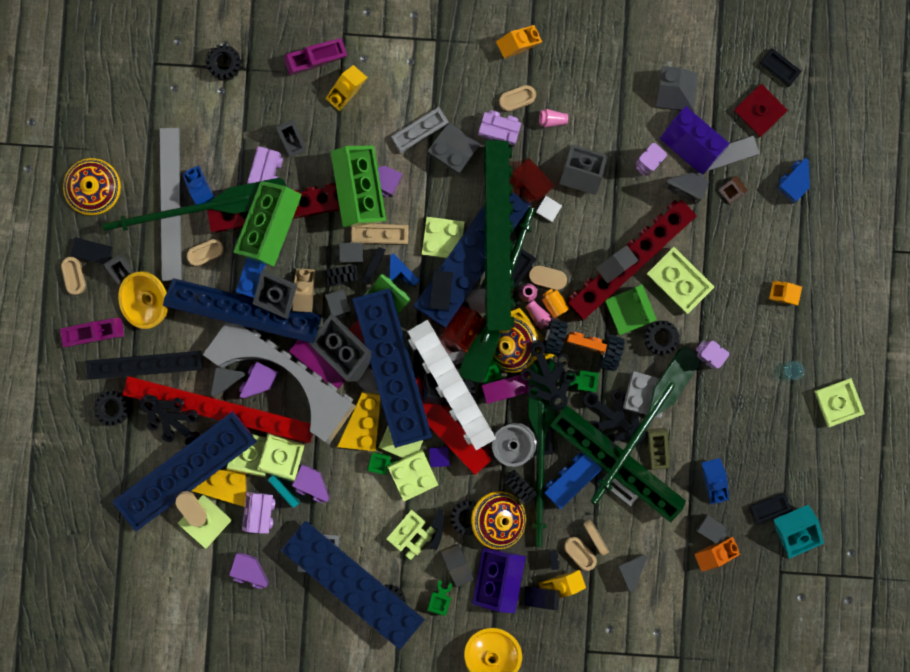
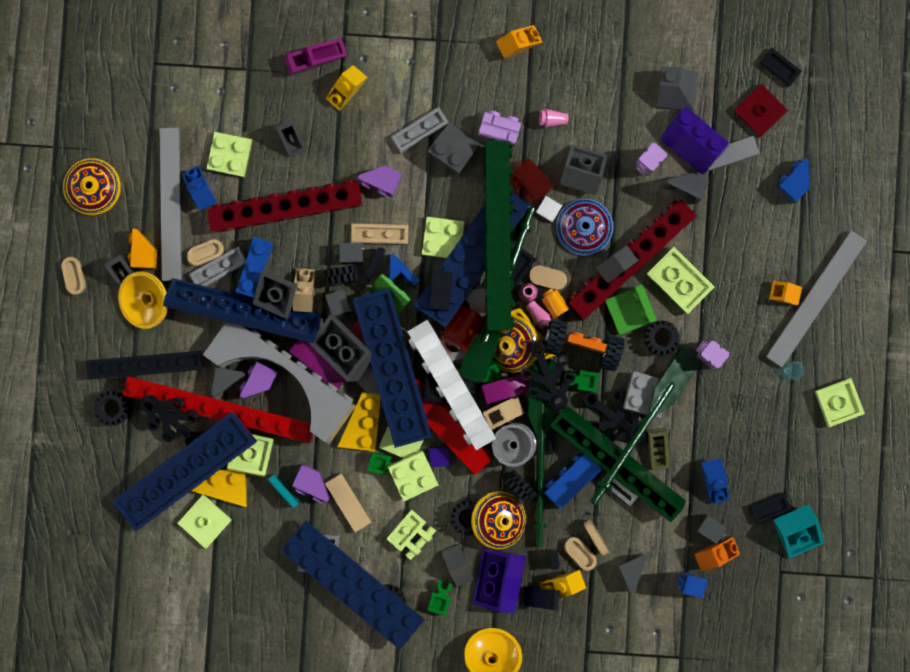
(91, 251): black tile -> none
(92, 332): magenta slope -> none
(143, 253): none -> light orange slope
(191, 508): tan tile -> none
(219, 267): none -> light grey tile
(223, 51): black tyre -> none
(229, 154): none -> yellowish green plate
(233, 201): dark green piece -> none
(248, 569): medium lavender slope -> none
(258, 512): lavender brick -> none
(265, 165): lavender brick -> none
(267, 223): bright green slope -> none
(280, 457): yellowish green plate -> none
(348, 502): none -> tan tile
(358, 185): bright green slope -> none
(438, 523): black slope -> none
(503, 412): none -> tan slope
(517, 98): tan tile -> none
(580, 240): none -> dish
(692, 584): none -> blue slope
(733, 189): reddish brown slope -> none
(816, 299): none -> light grey tile

